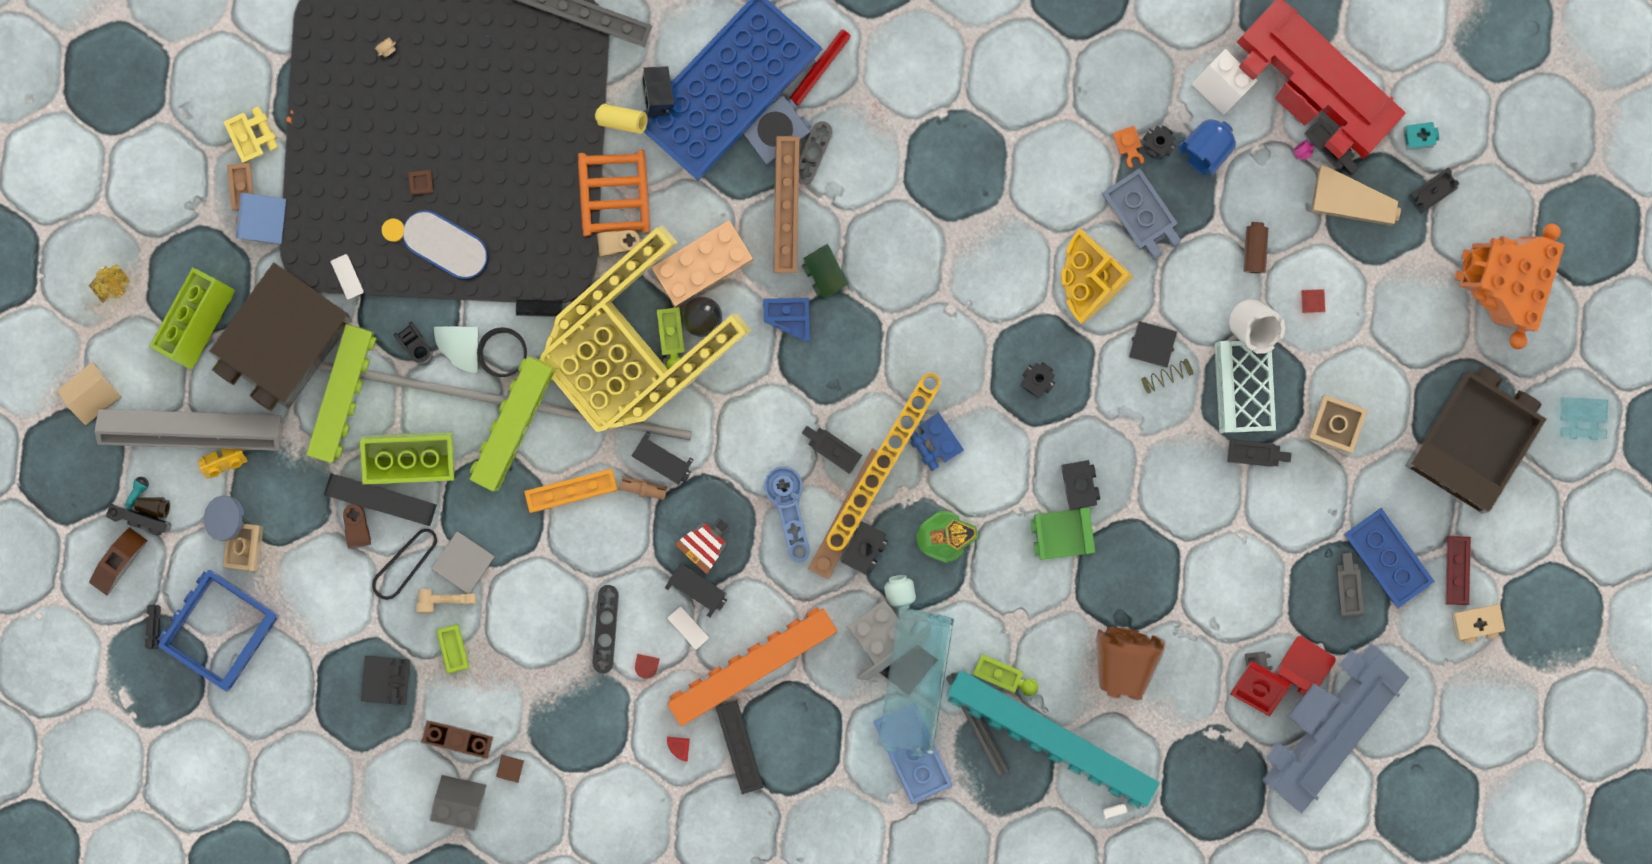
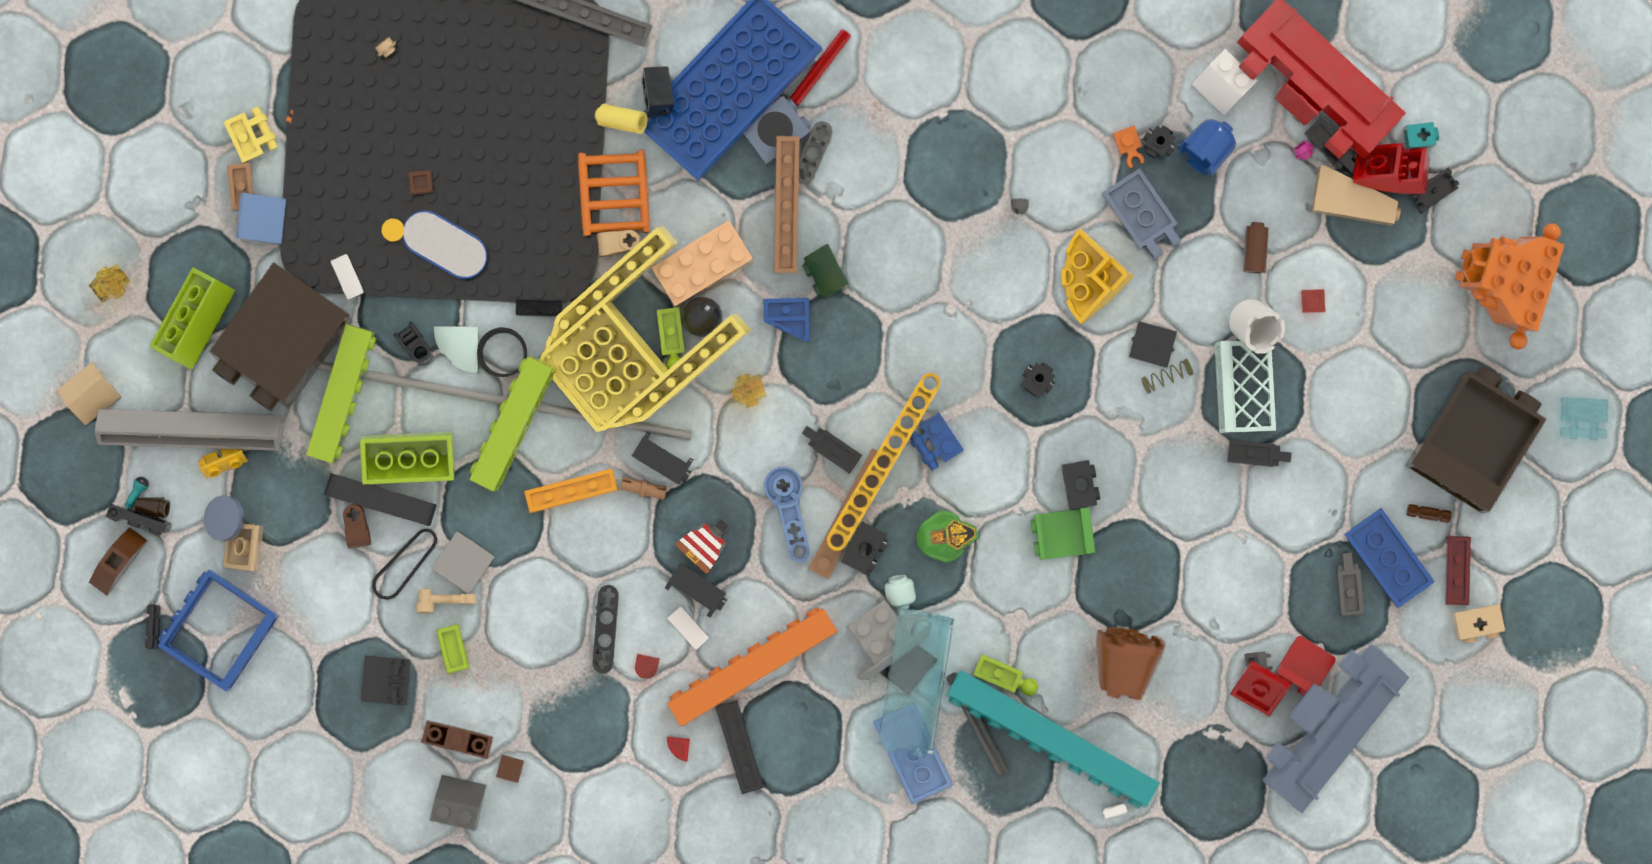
(757, 390): none -> clear yellow brick
(1019, 205): none -> dark grey hinge
(1337, 424): tan brick -> none
(1393, 169): none -> red slope
(1428, 513): none -> reddish brown axle

